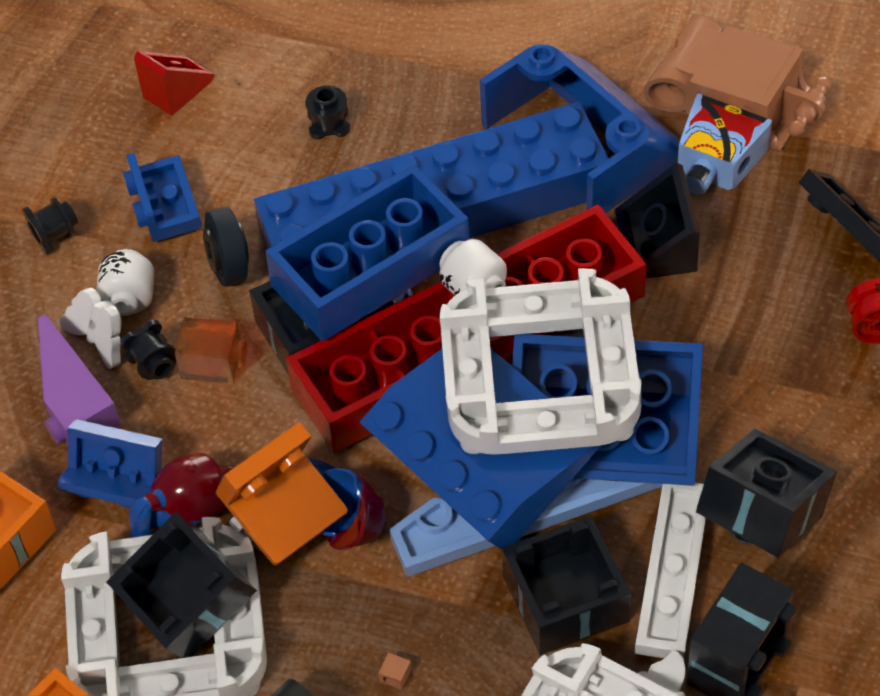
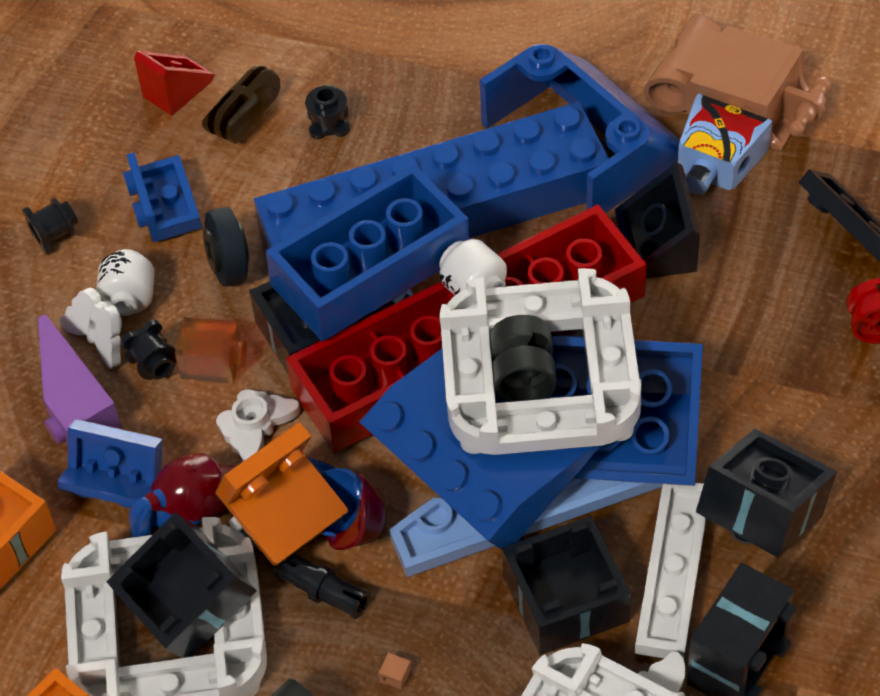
(243, 104): none -> dark brown arm
(254, 417): none -> white animal
(323, 585): none -> black pin
(522, 359): none -> pearl dark grey wheel

